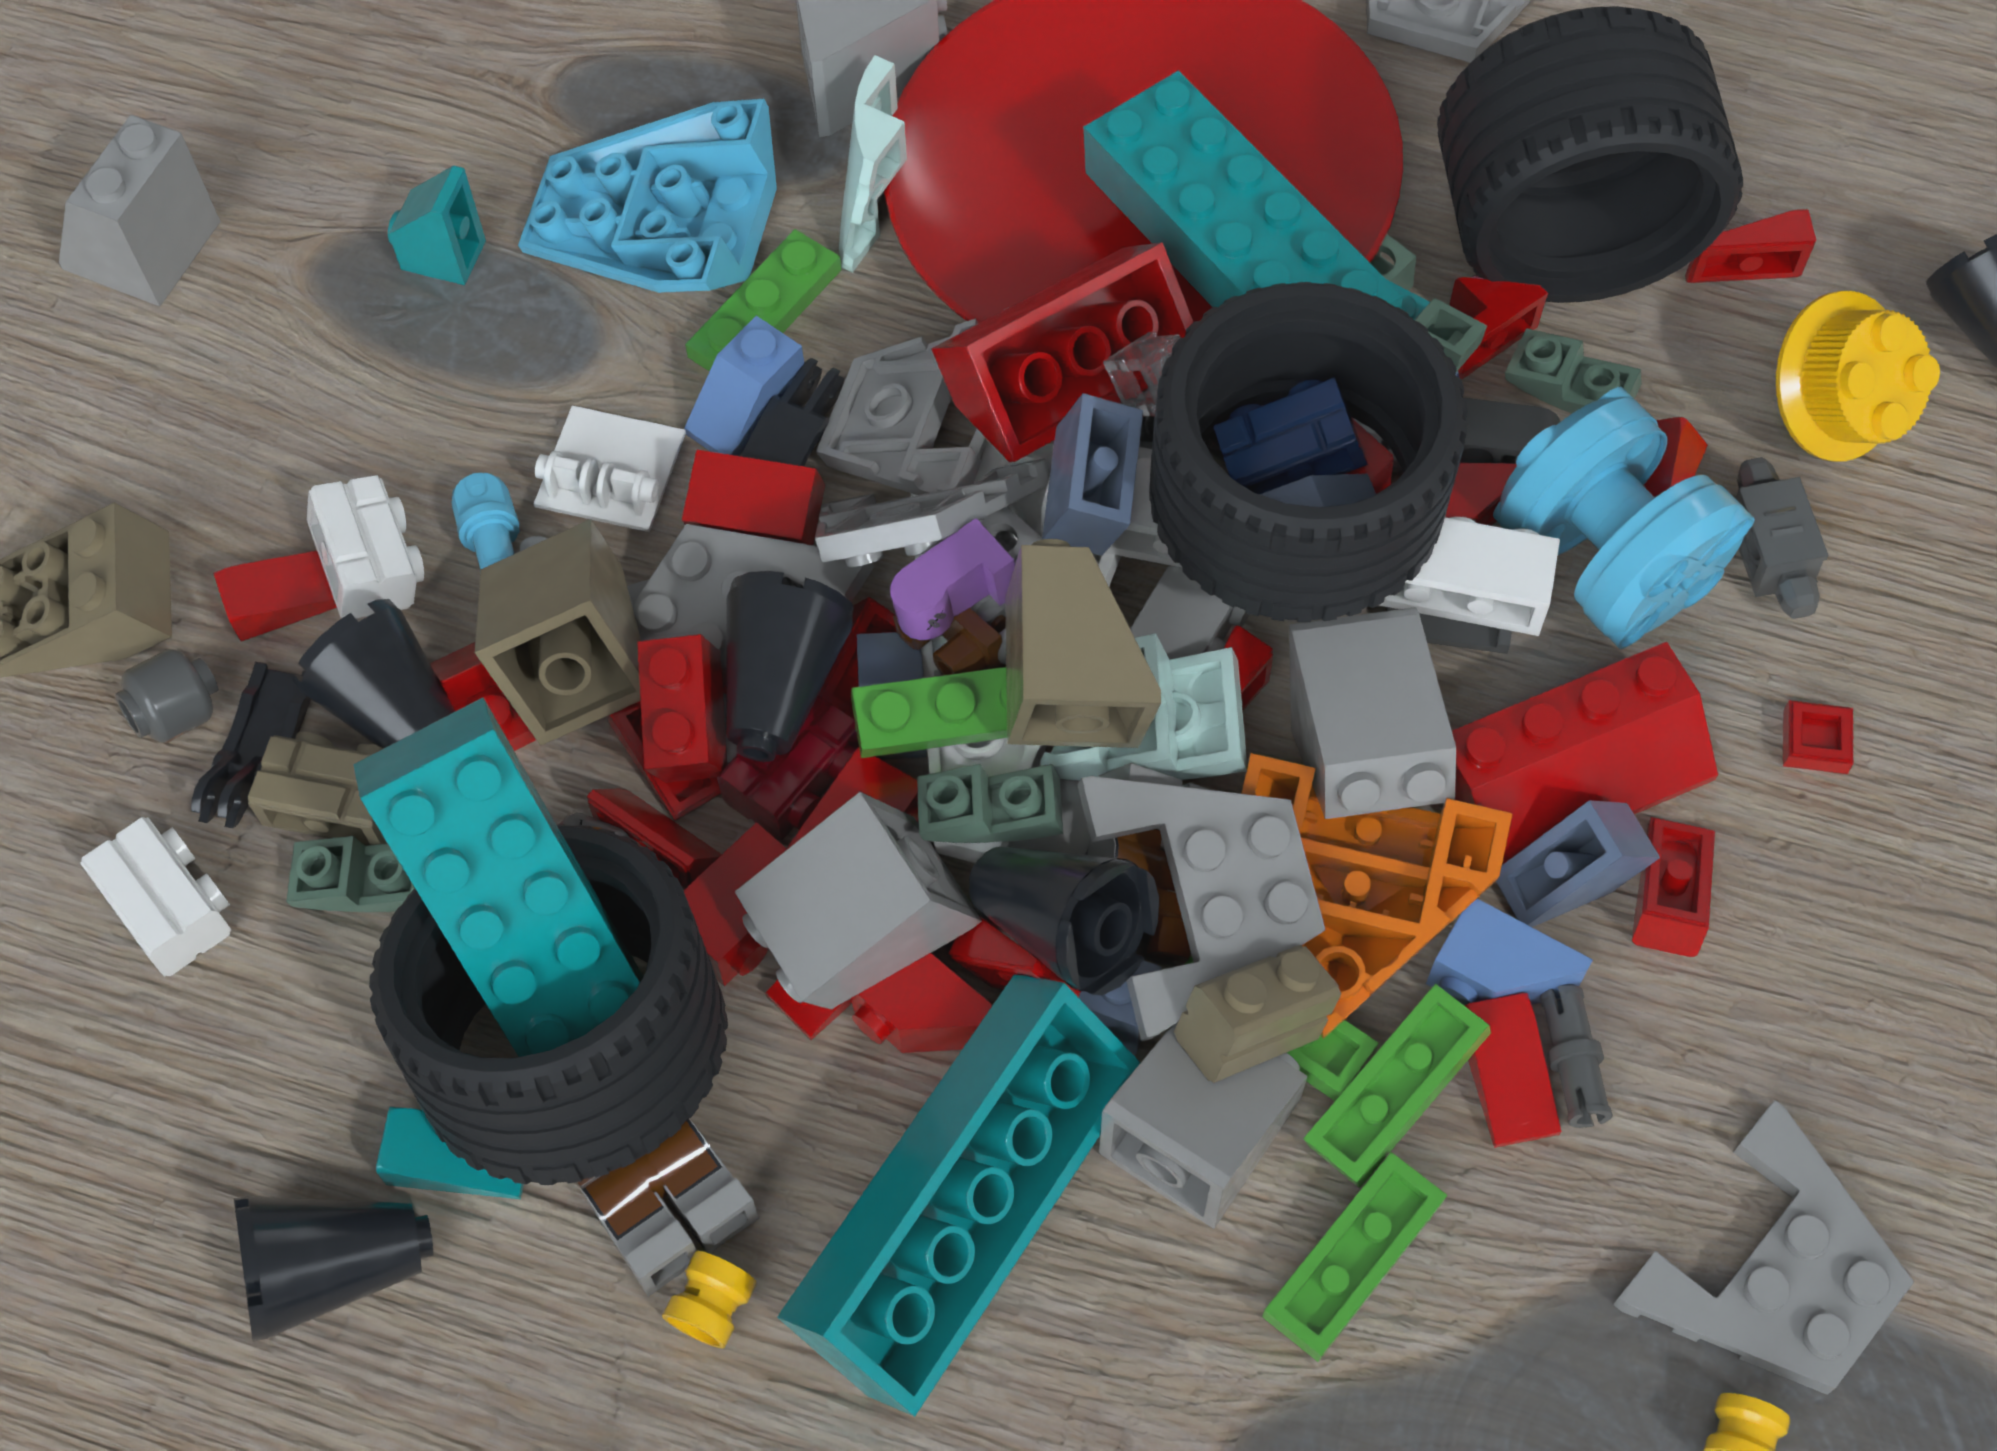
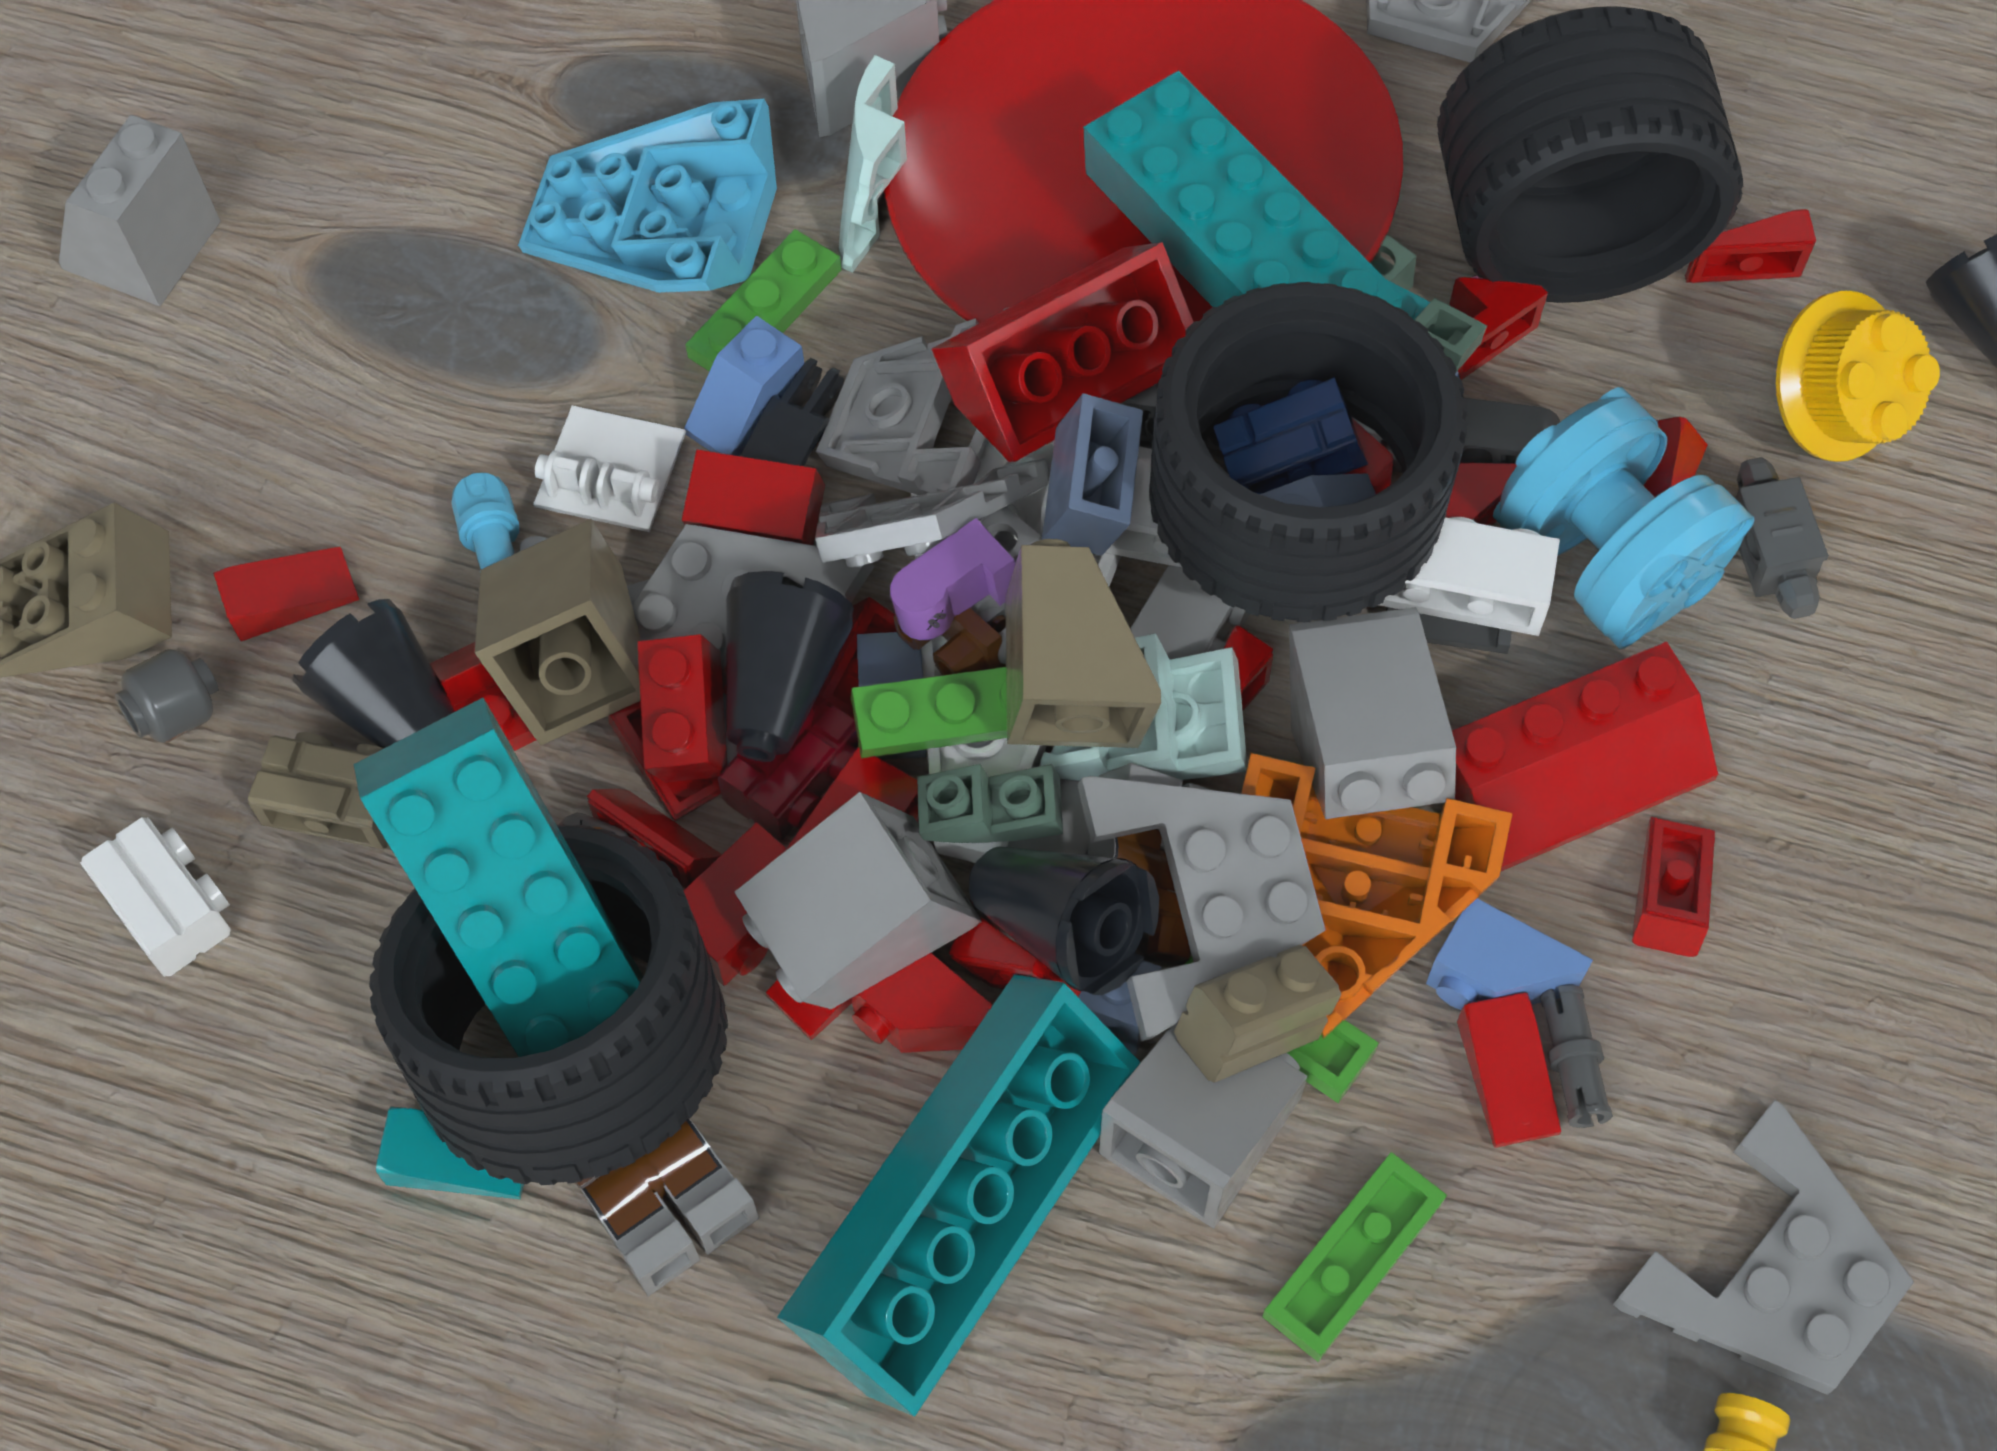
(266, 708): black arm -> none
(322, 1255): black cone -> none
(346, 876): sand green slope -> none
(363, 545): white brick -> none
(438, 228): teal slope -> none
(709, 1299): yellow wheel -> none
(1143, 355): clear brick -> none
(1397, 1085): bright green plate -> none
(1561, 375): sand green slope -> none
(1576, 862): sand blue slope -> none
(1818, 737): red tile -> none

